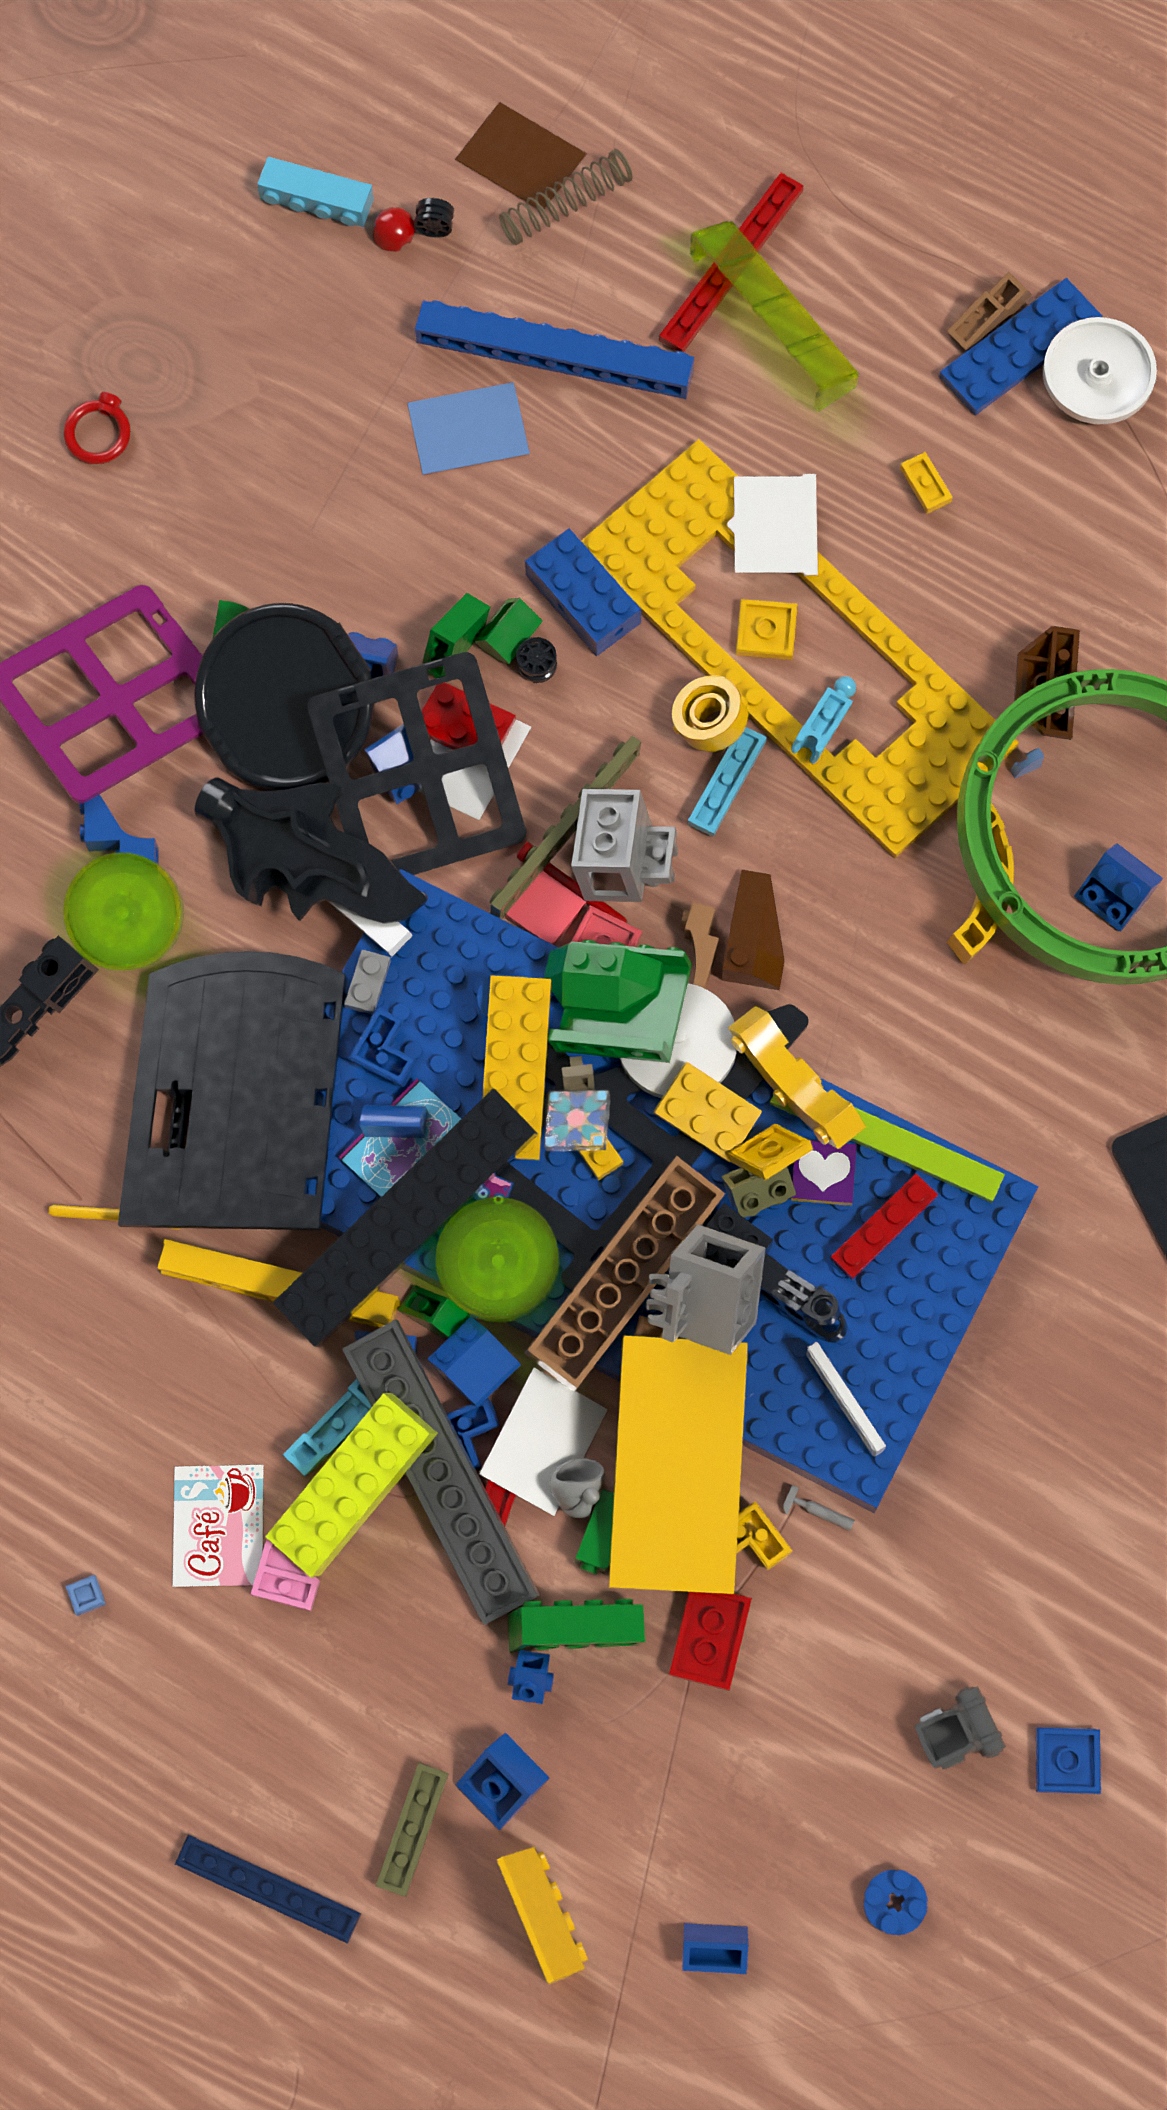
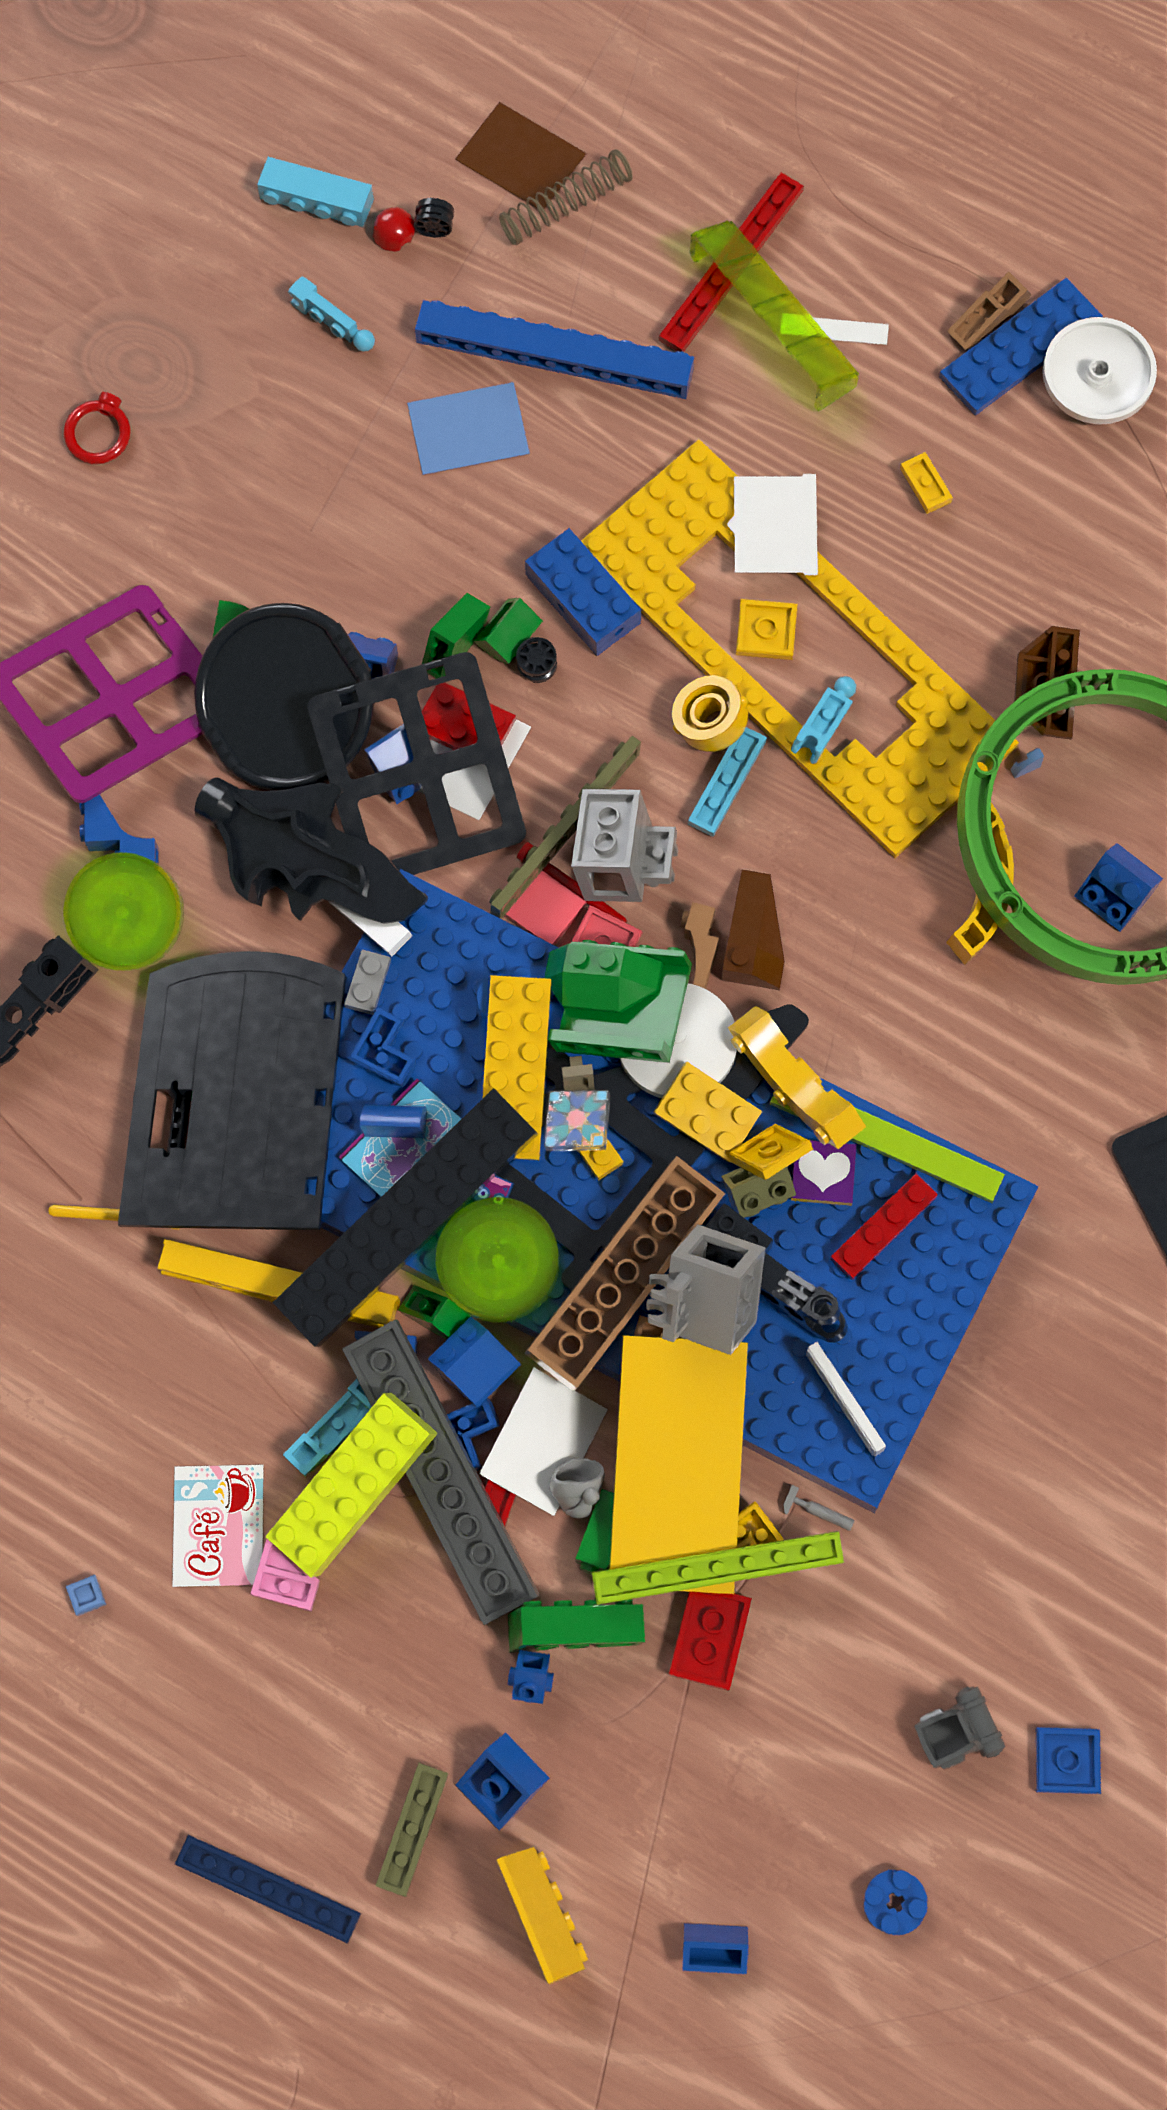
(342, 326): none -> medium azure plate
(717, 1567): none -> lime tile
(854, 331): none -> white sticker

